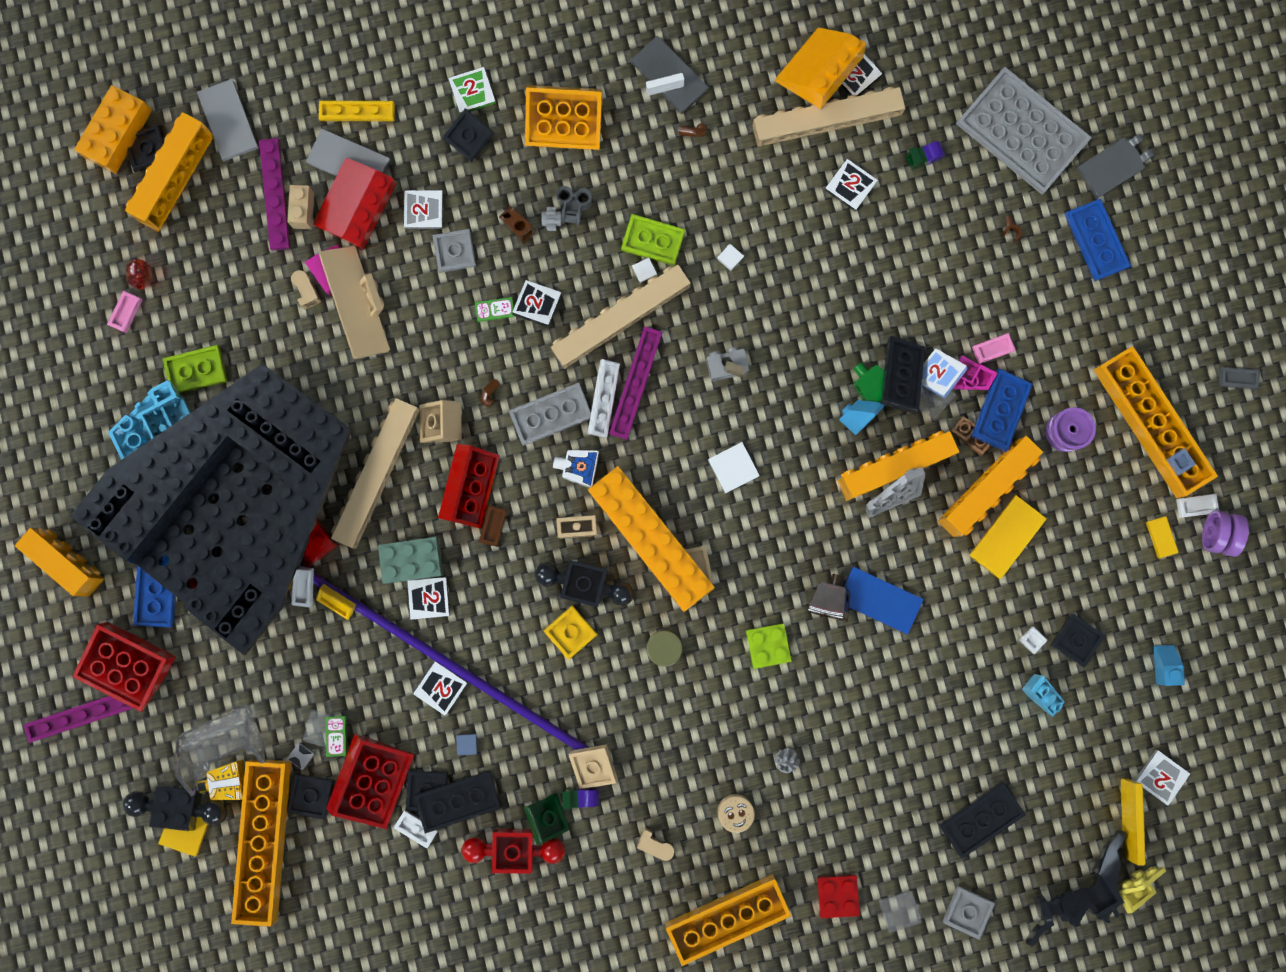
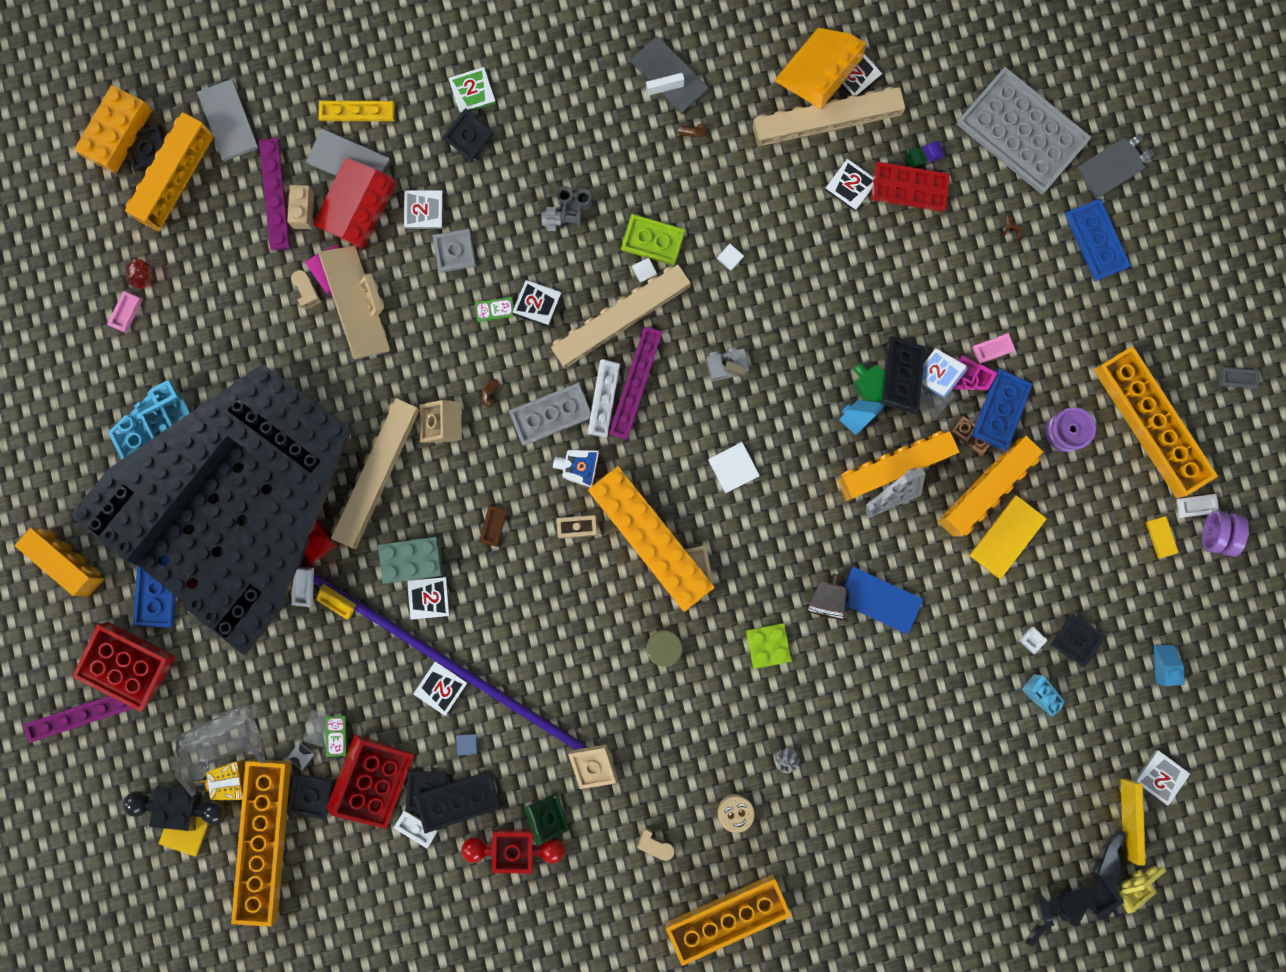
(196, 369): lime tile -> none
(469, 486): red slope -> none
(517, 224): reddish brown leg -> none
(563, 117): light orange slope -> none
(570, 632): yellow tile -> none
(580, 798): leg -> none
(584, 583): black brick -> none
(838, 896): red plate -> none
(900, 911): clear piece -> none
(910, 186): none -> red plate
(968, 912): light grey tile -> none
(982, 820): black tile -> none
(1180, 461): sand blue tile -> none

